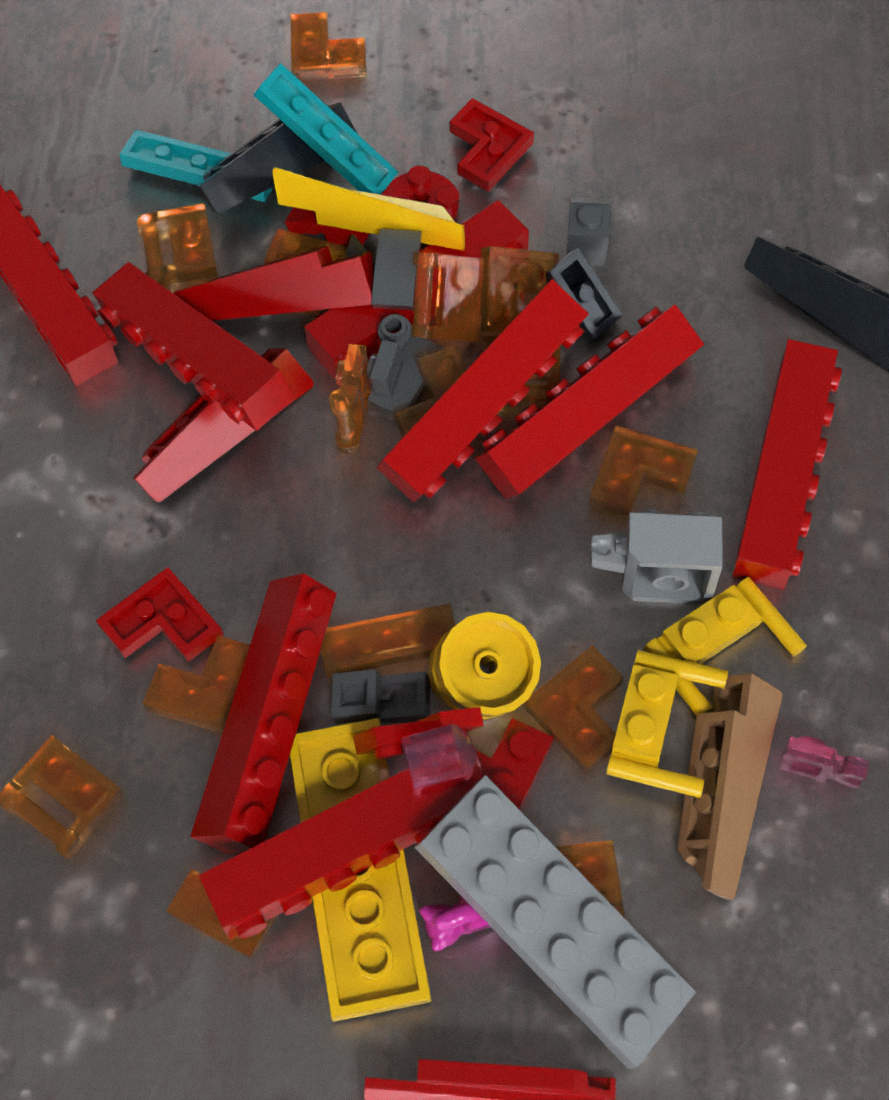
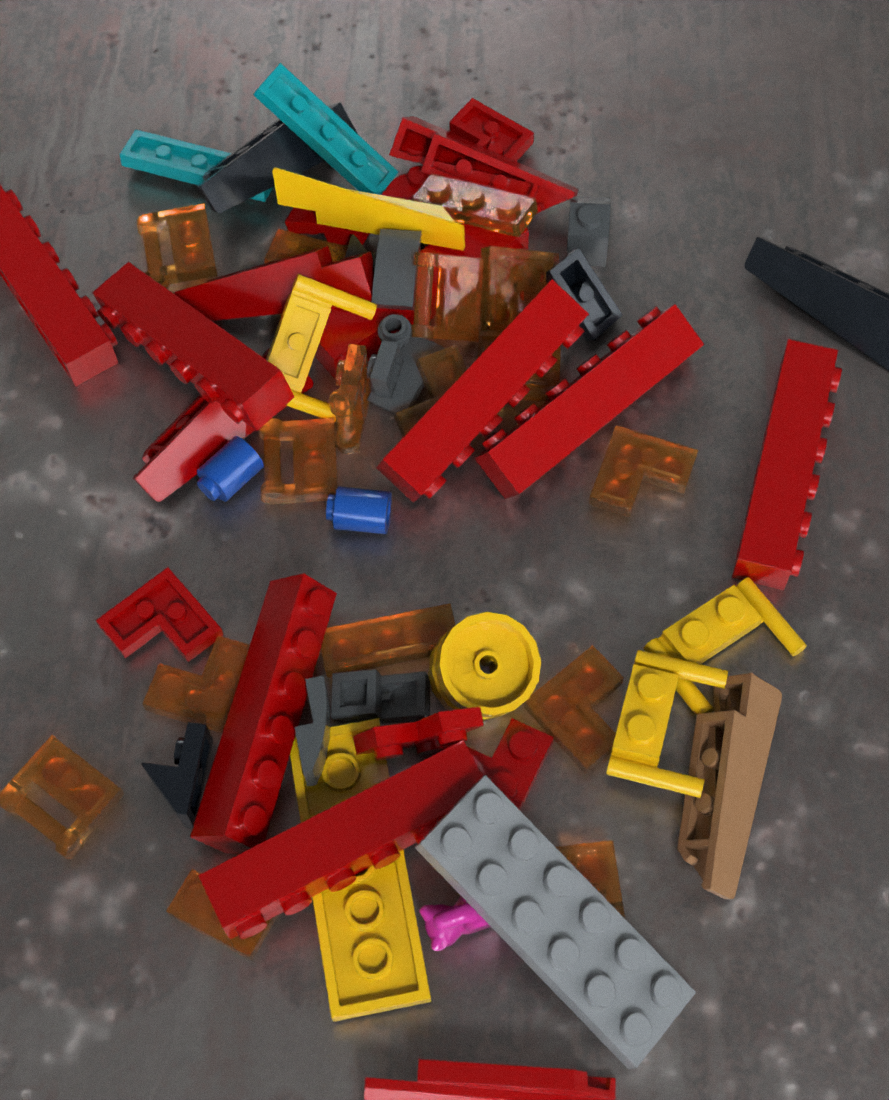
(184, 784): none -> black slope
(229, 469): none -> blue brick
(301, 332): none -> yellow plate
(312, 459): none -> clear orange plate
(315, 737): none -> dark grey slope
(320, 58): clear orange plate -> none
(360, 510): none -> blue brick
(439, 755): clear pink plate -> none
(464, 160): none -> red wedge
(479, 204): none -> clear orange plate
(664, 556): light grey hinge -> none
(812, 759): clear pink plate -> none

